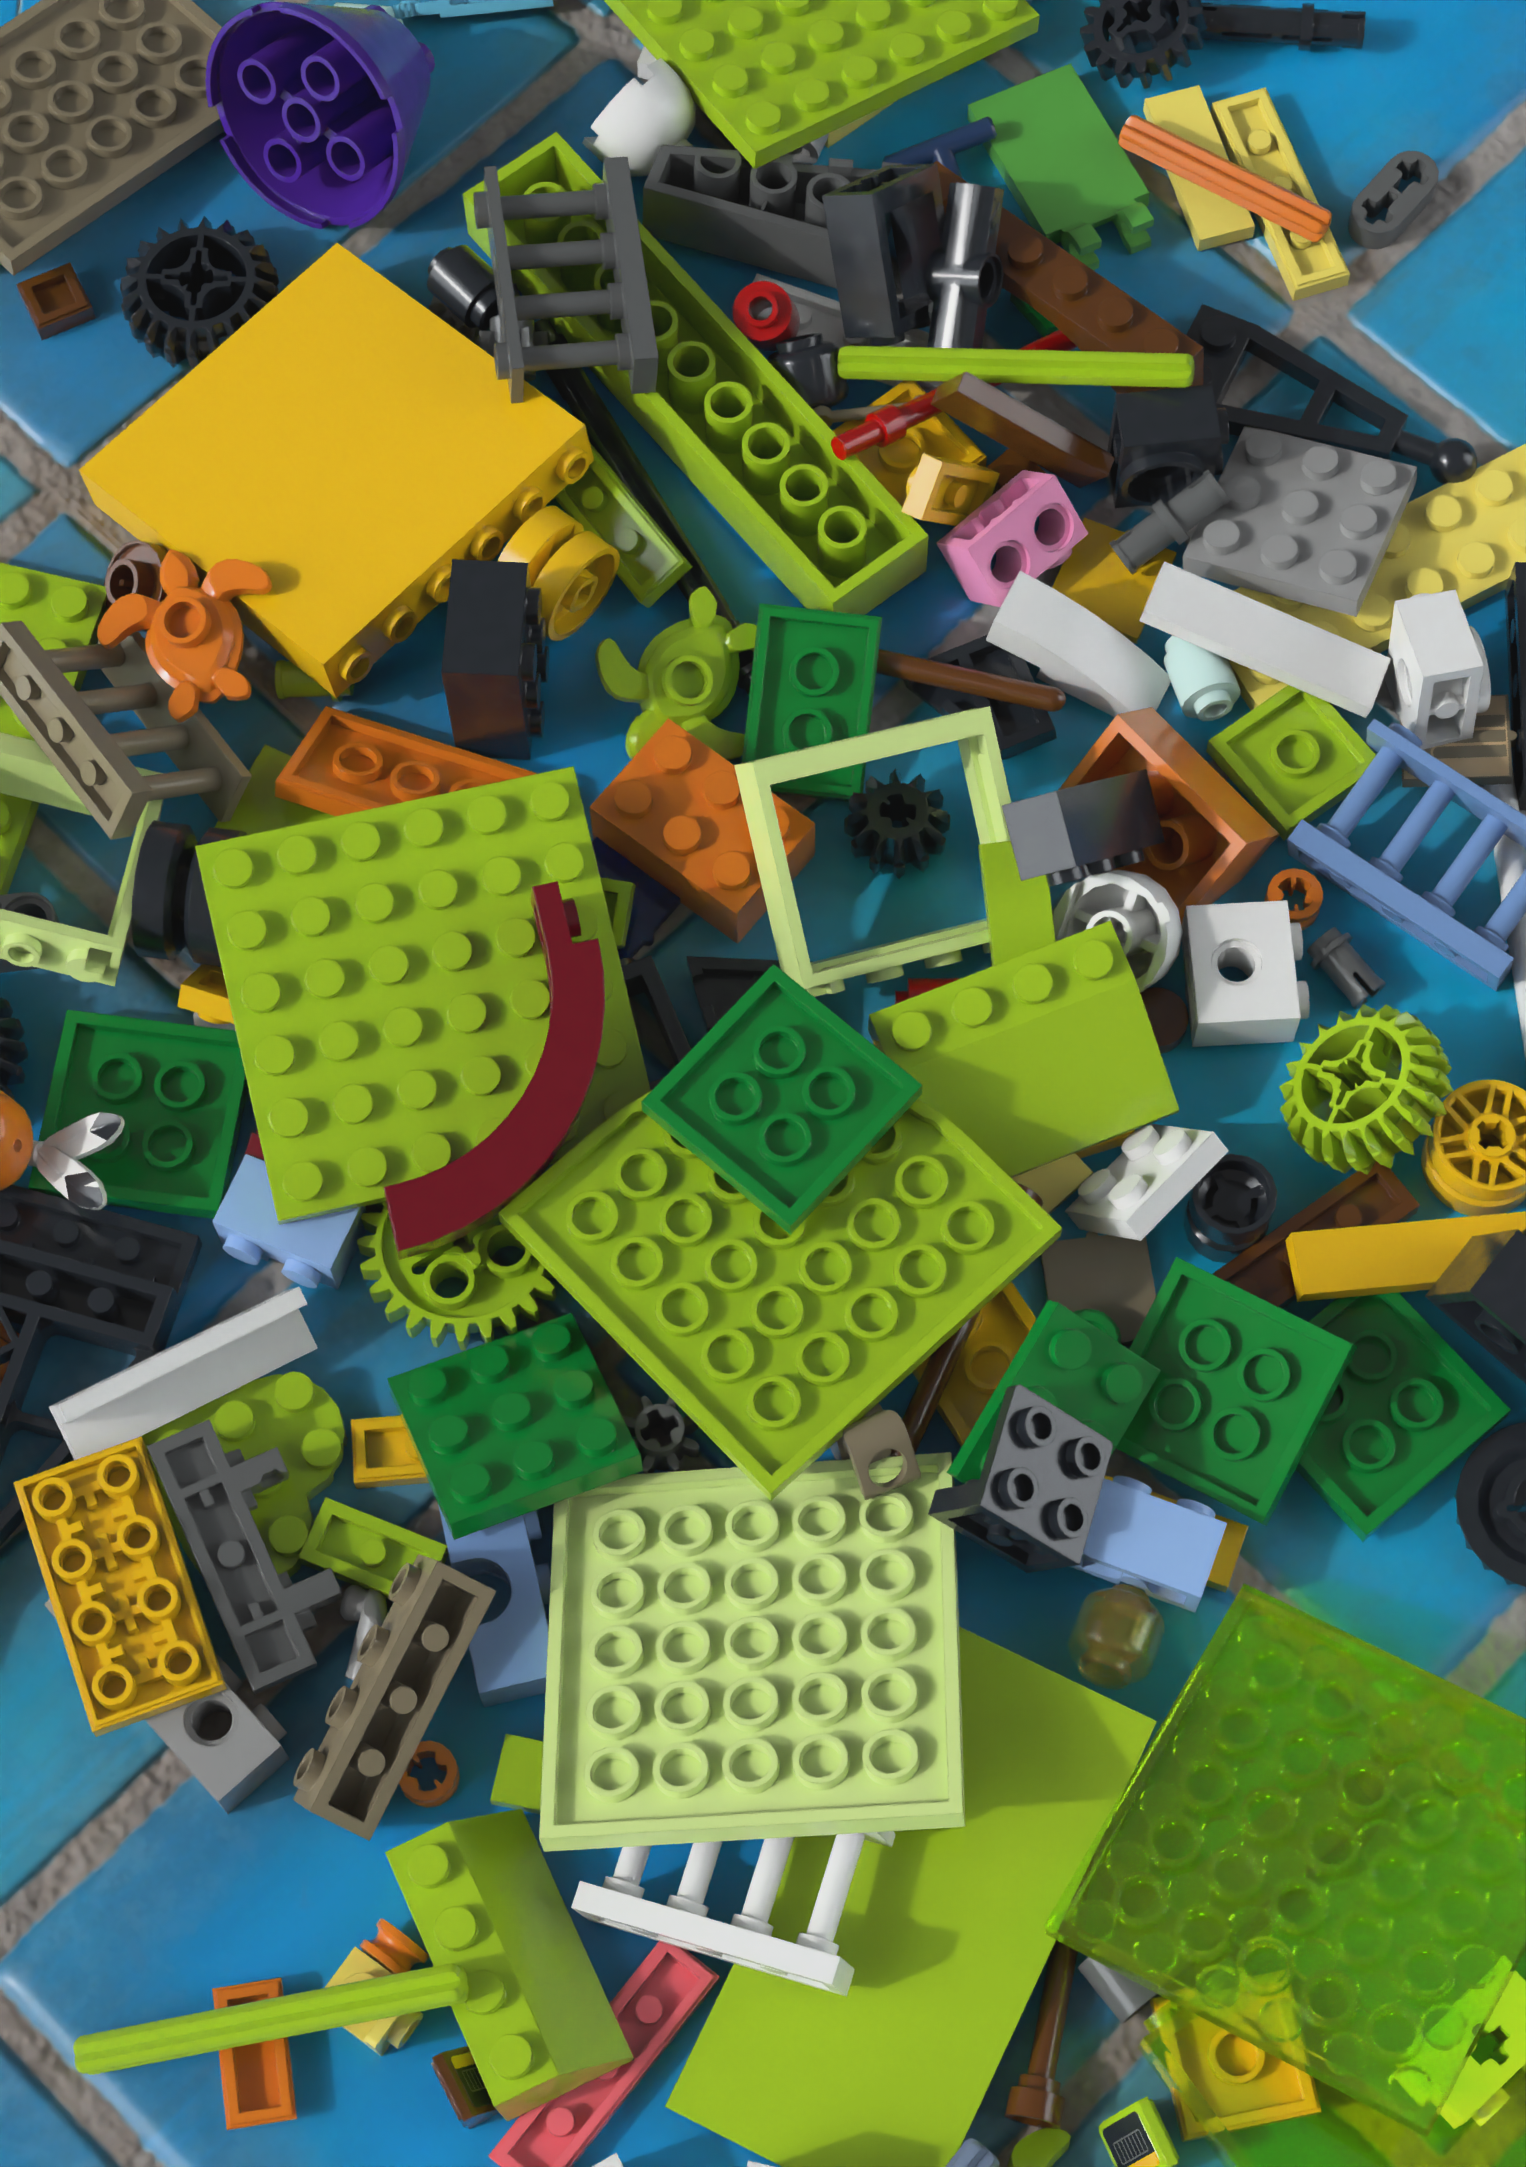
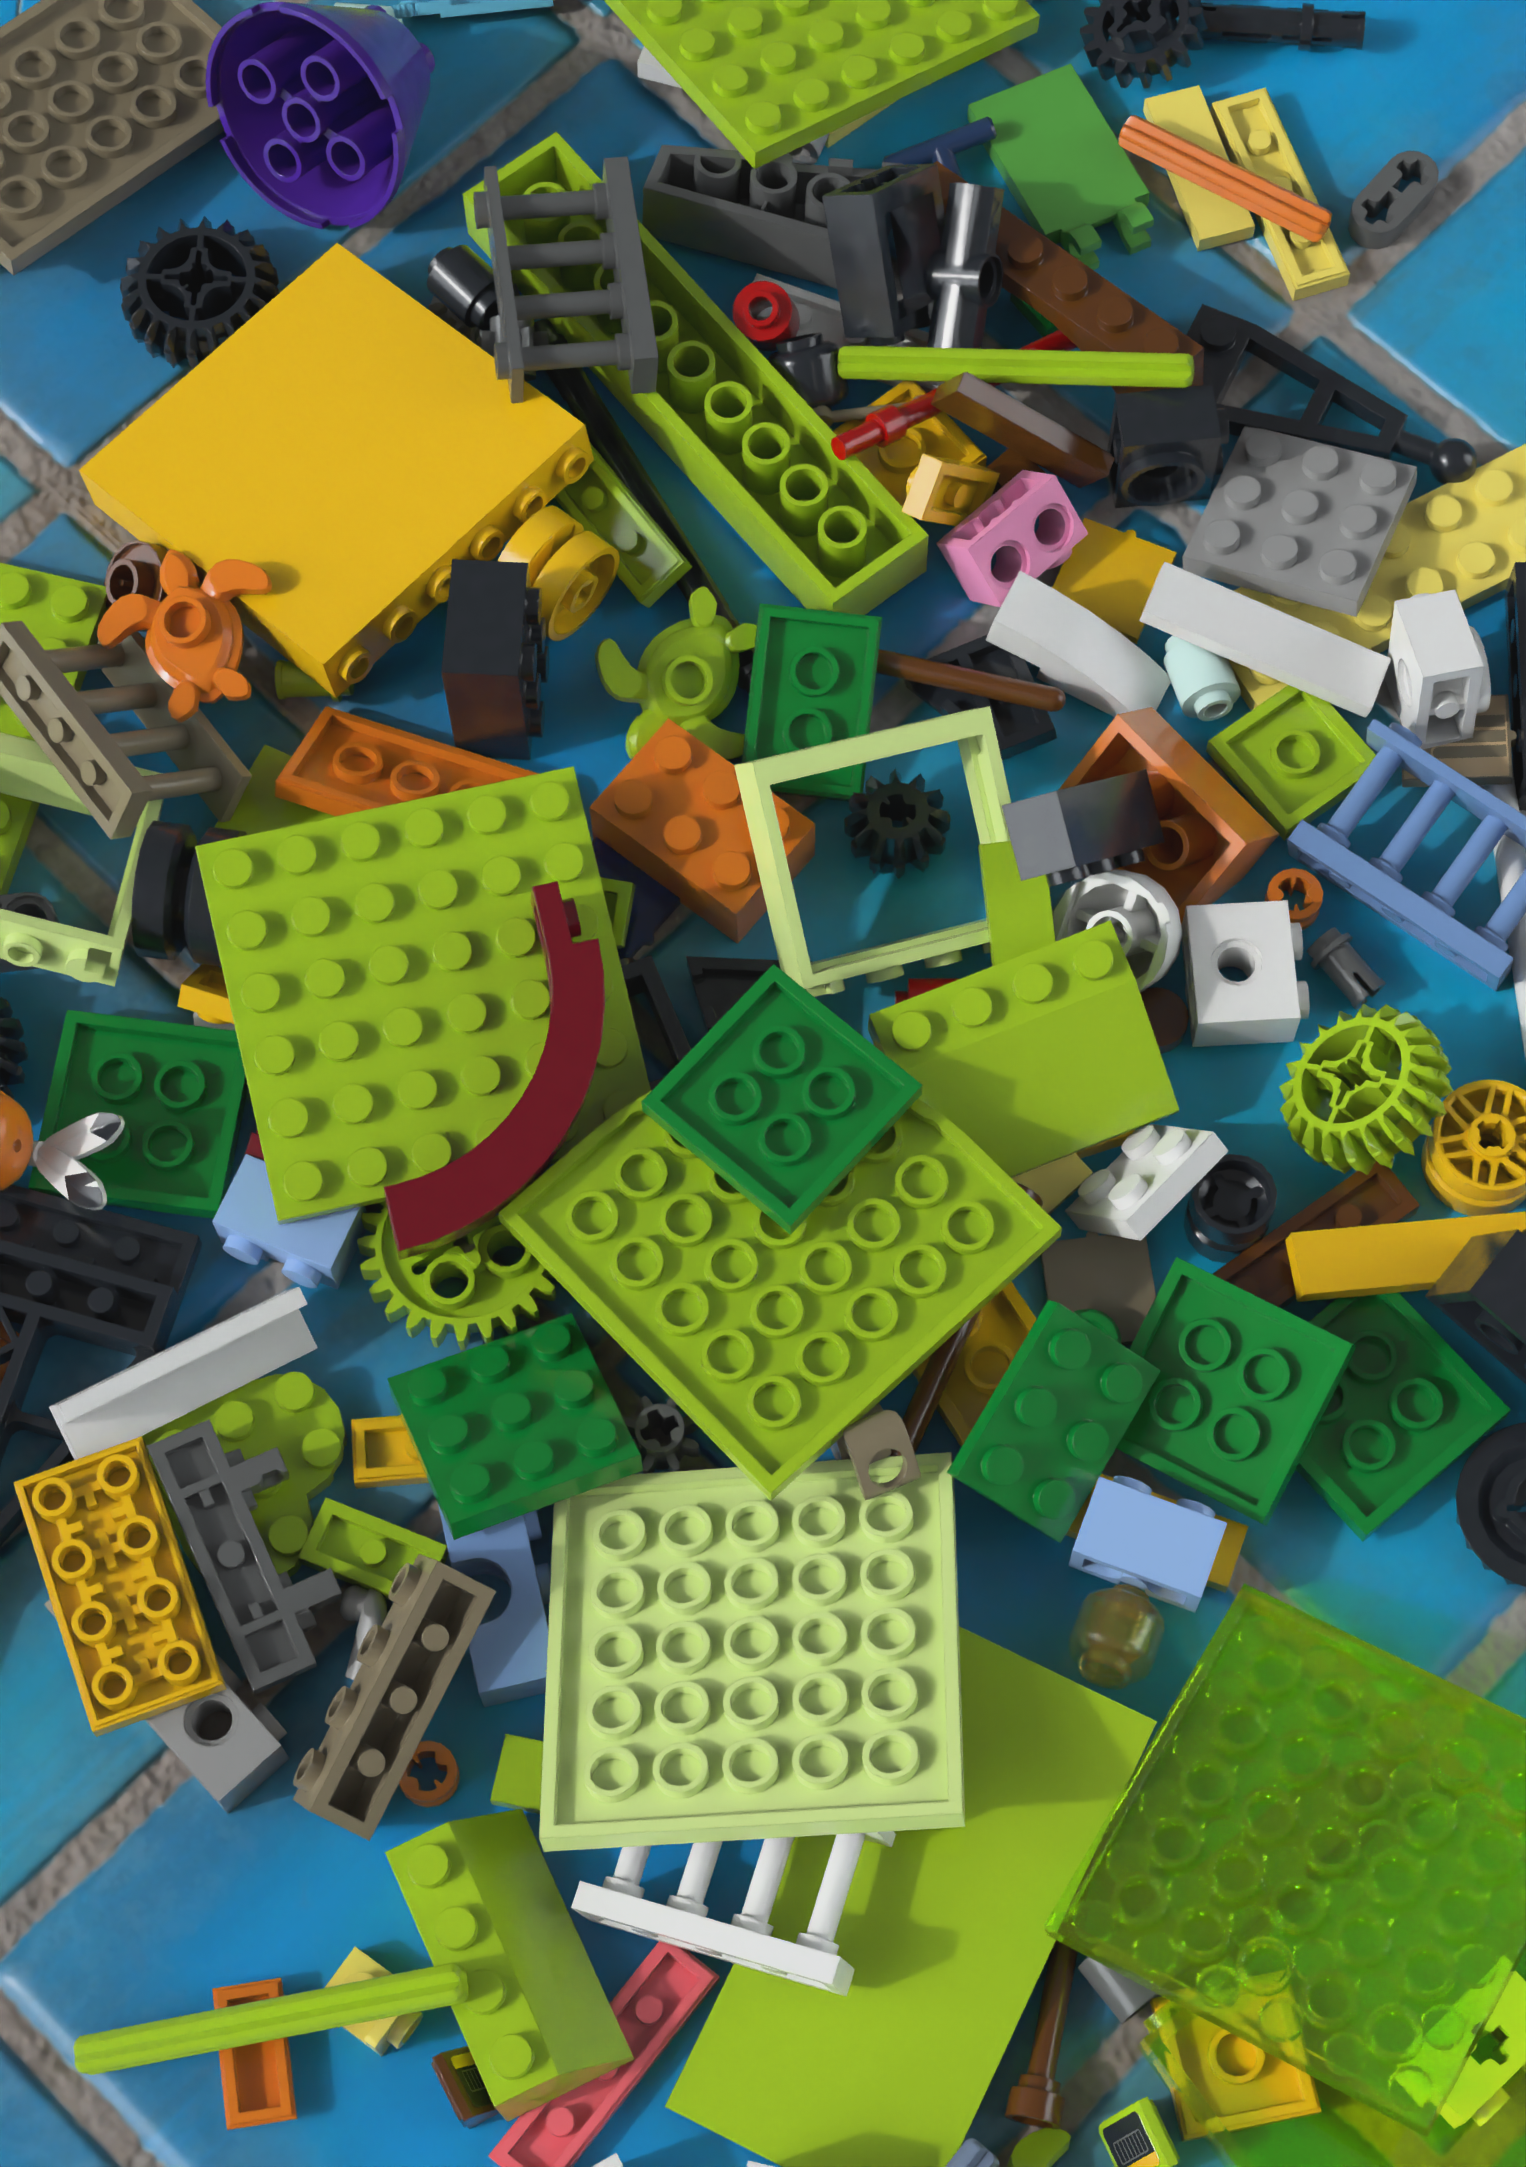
(55, 301): reddish brown tile -> none
(393, 1949): orange bush -> none
(644, 120): white cylinder -> none
(1033, 1486): black bracket -> none
(1170, 522): dark grey pin -> none

